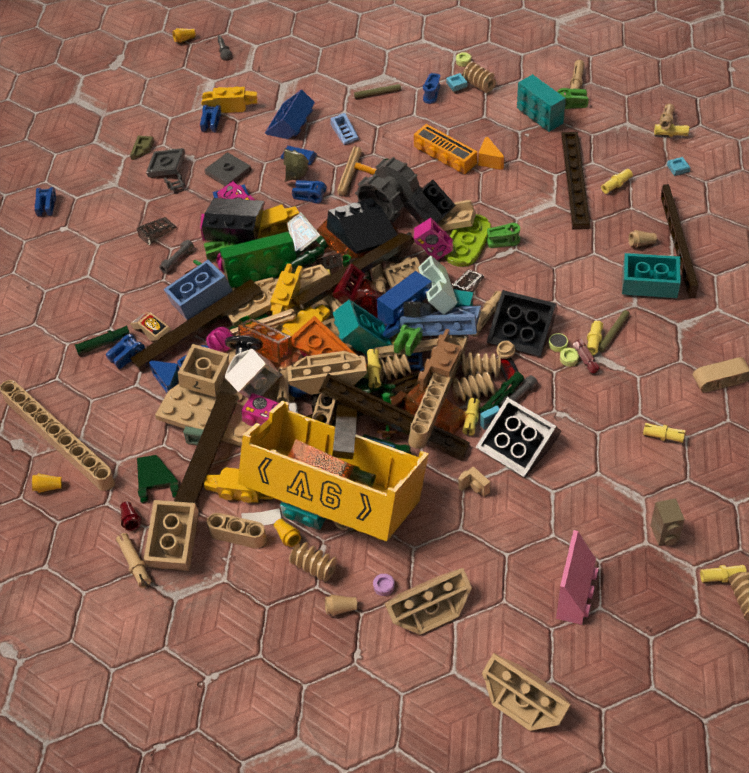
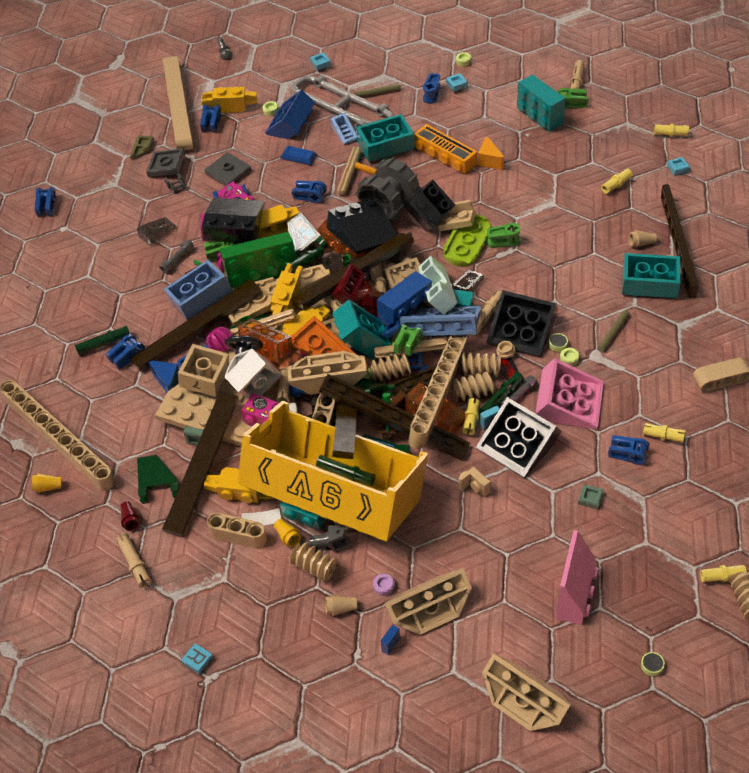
(151, 326): slope -> none
(171, 535): tan brick -> none
(177, 103): none -> tan beam
(181, 34): yellow cone -> none
(197, 658): none -> medium azure tile
(270, 108): none -> yellowish green tile
(296, 165): olive helmet -> none
(320, 61): none -> medium azure plate
(320, 459): clear orange brick -> none
(321, 81): none -> light grey bar
(332, 539): none -> dark grey piece
(373, 368): light yellow pin -> none
(385, 137): none -> teal brick
(390, 639): none -> blue tile
(418, 309): clear smoke slope -> none
(433, 239): dark pink brick -> none
(441, 361): medium nougat bracket -> none
(479, 77): tan piece -> none
(569, 396): none -> bright pink slope
(575, 181): dark brown tile -> none
(586, 356): dark red axle -> none
(590, 496): none -> sand green tile
(594, 337): light yellow pin -> none
(628, 449): none -> blue piece
(652, 664): none -> tile
(667, 117): tan pin -> none
(667, 522): dark tan brick -> none

